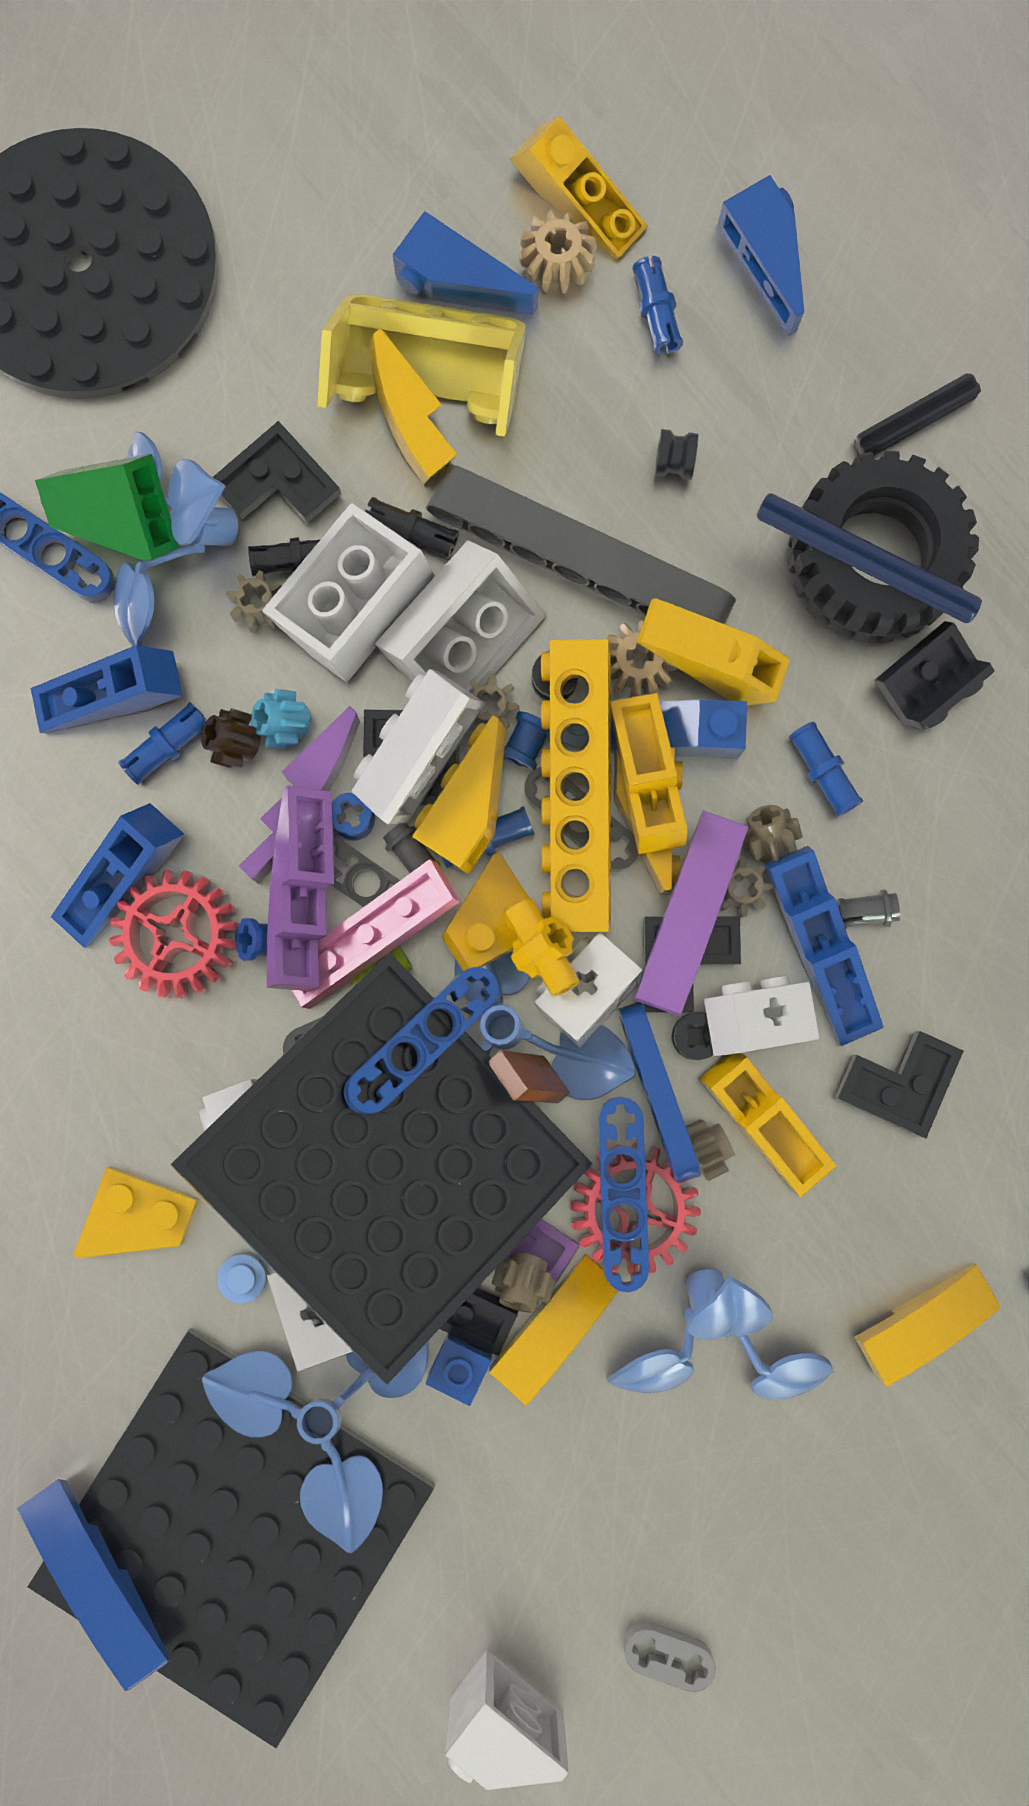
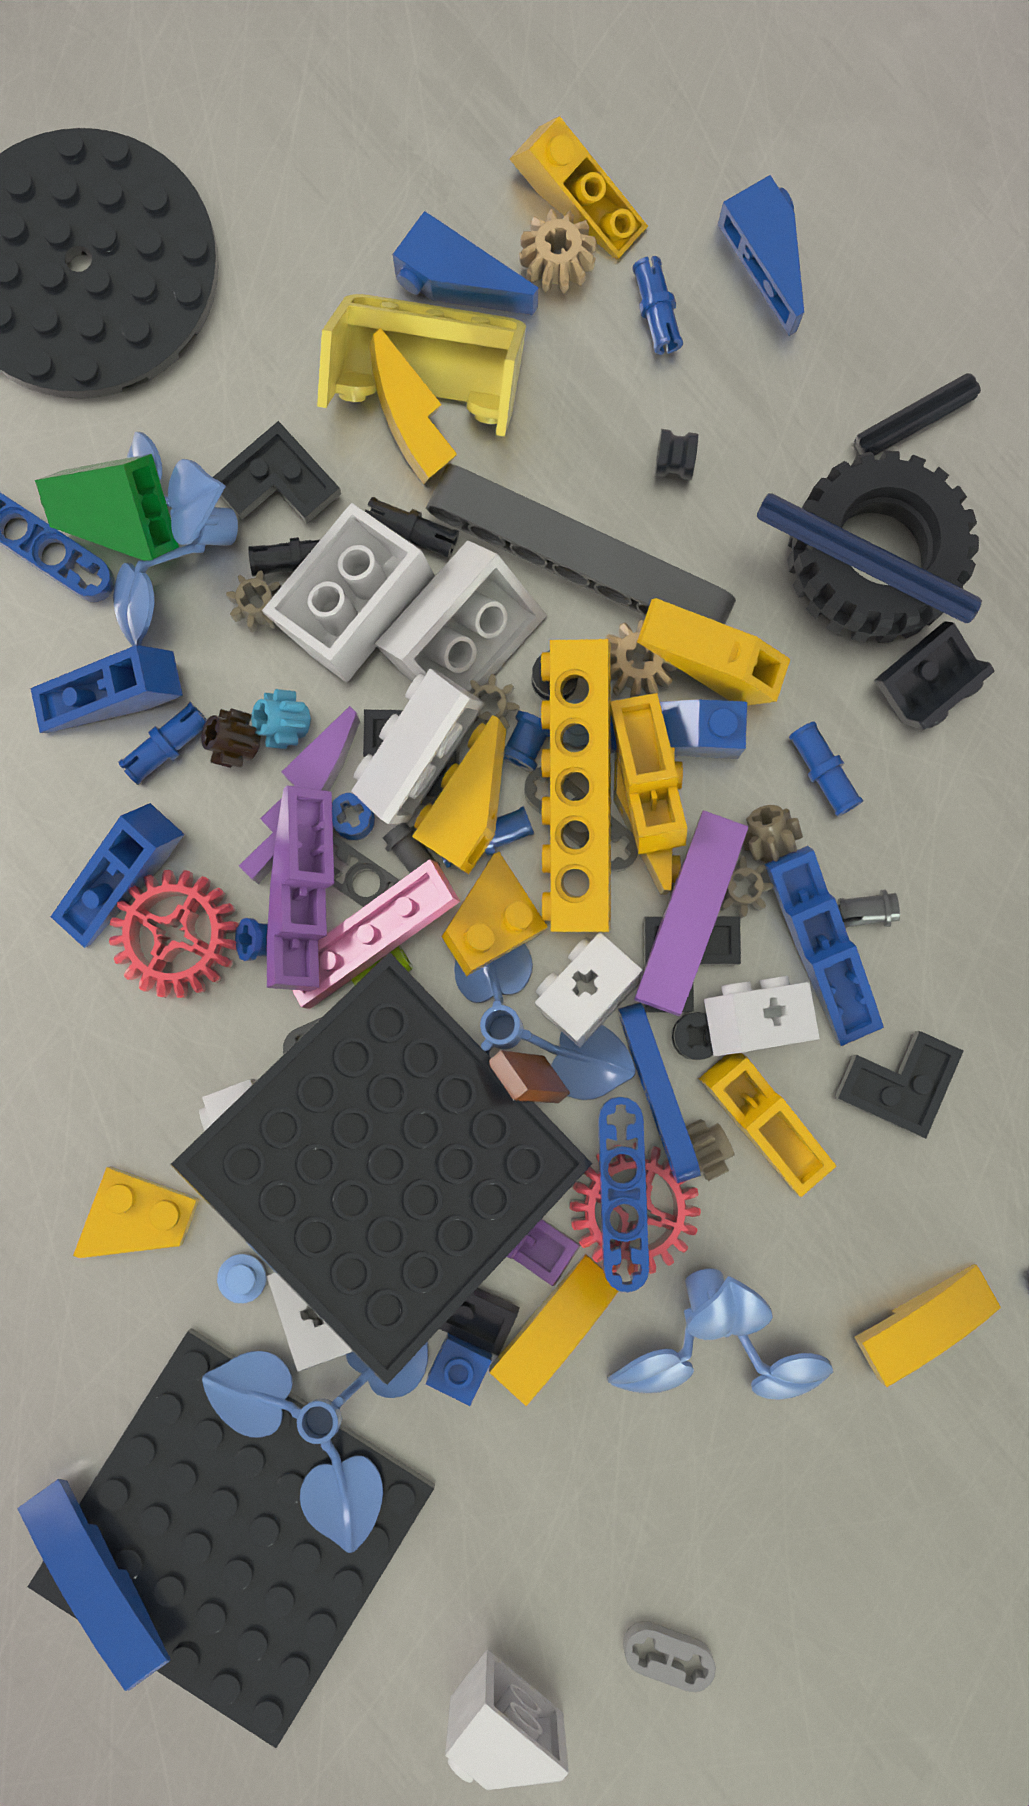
(426, 1044): blue beam -> none
(523, 1282): dark tan gear -> none
(542, 947): yellow axle -> none

